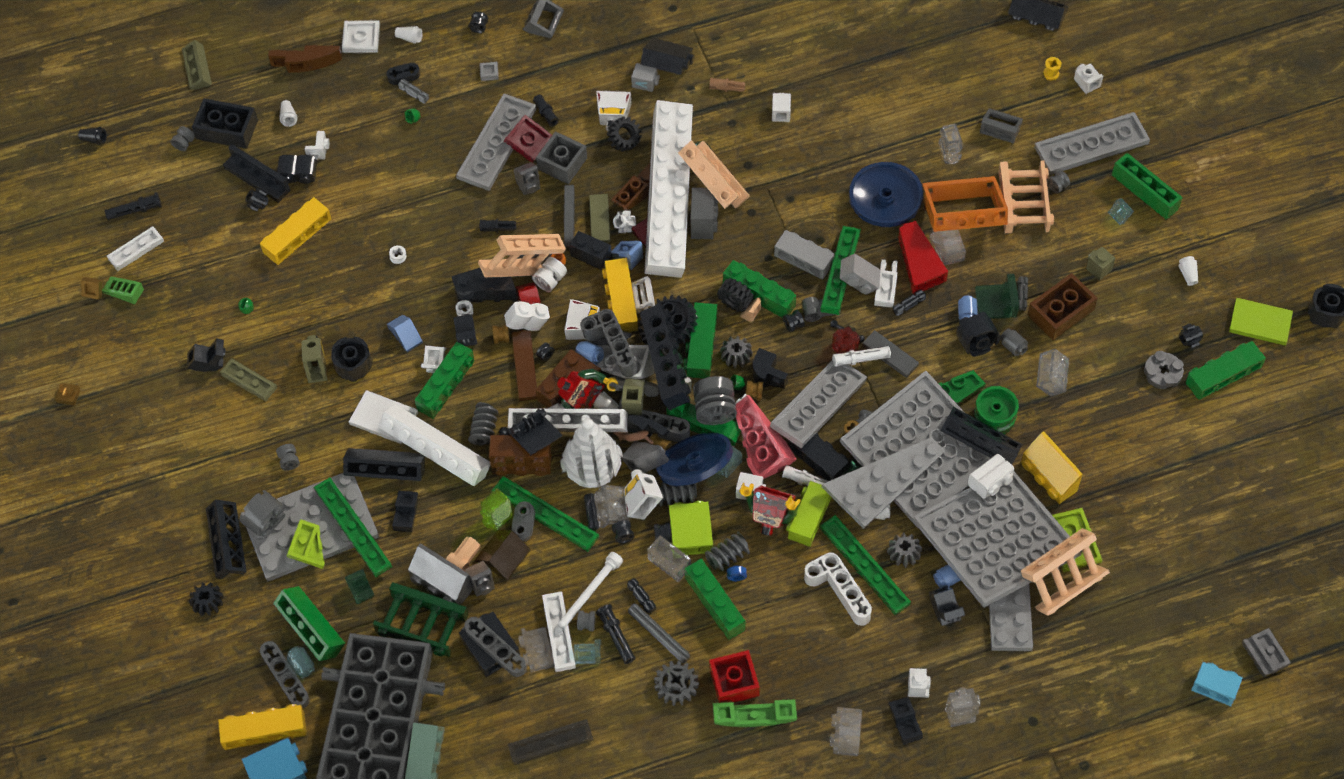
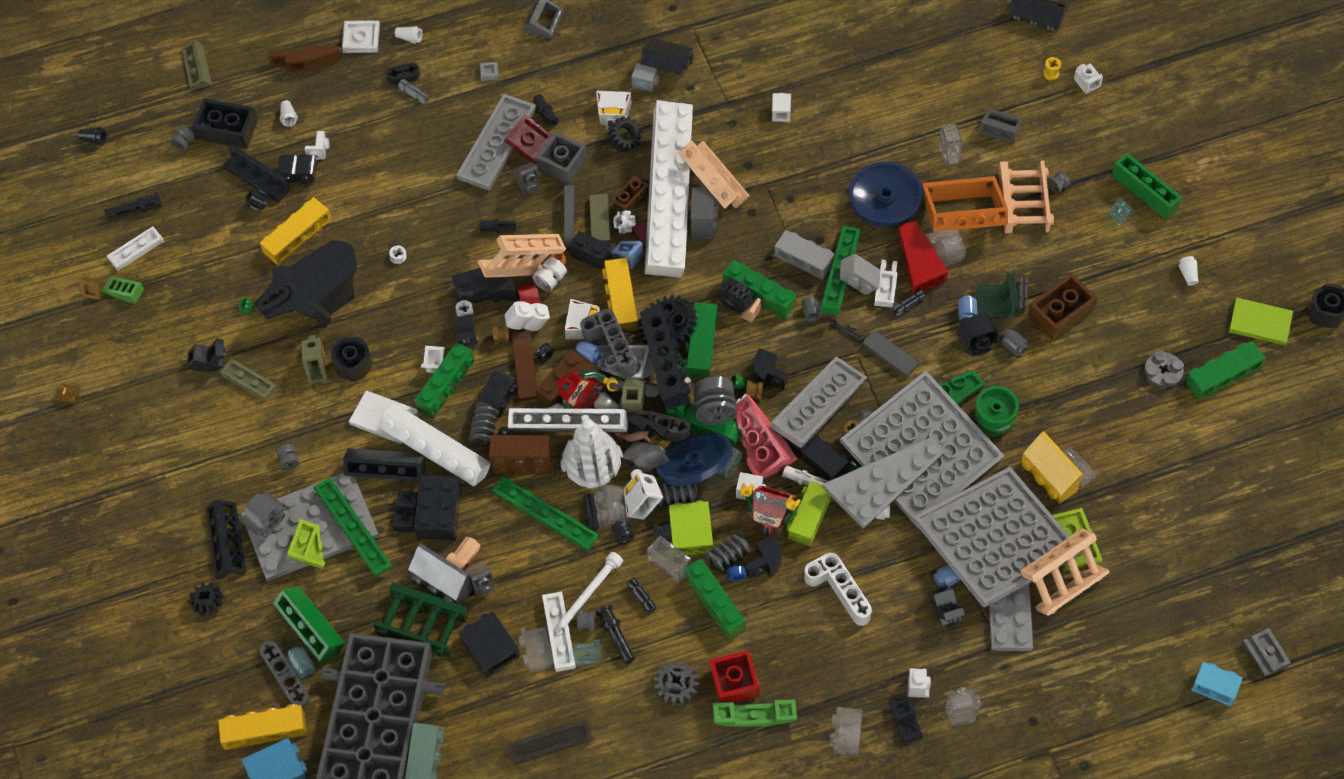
(312, 285): none -> black piece
(359, 586): clear green panel -> none
(405, 332): medium blue slope -> none
(412, 115): green hinge -> none
(438, 507): none -> black brick
(478, 22): black wheel -> none
(495, 510): clear neon green brick -> none
(497, 645): dark grey beam -> none
(498, 390): none -> black brick
(503, 553): dark brown slope -> none
(523, 520): dark grey plate -> none
(534, 432): black hinge -> none
(646, 304): white tile -> none
(659, 633): dark grey axle -> none
(726, 84): medium nougat axle -> none
(736, 352): flat silver gear -> none
(770, 558): none -> black brick
(793, 321): black wheel -> none
(845, 340): clear red brick -> none
(853, 357): white pin -> none
(865, 565): green tile -> none
(912, 549): flat silver gear -> none
(980, 436): black fence -> none
(991, 476): white brick -> none
(1052, 372): clear brick -> none
(1079, 462): none -> clear slope
(1092, 143): light grey plate -> none
(1100, 263): olive brick -> none
(1190, 335): black gear -> none

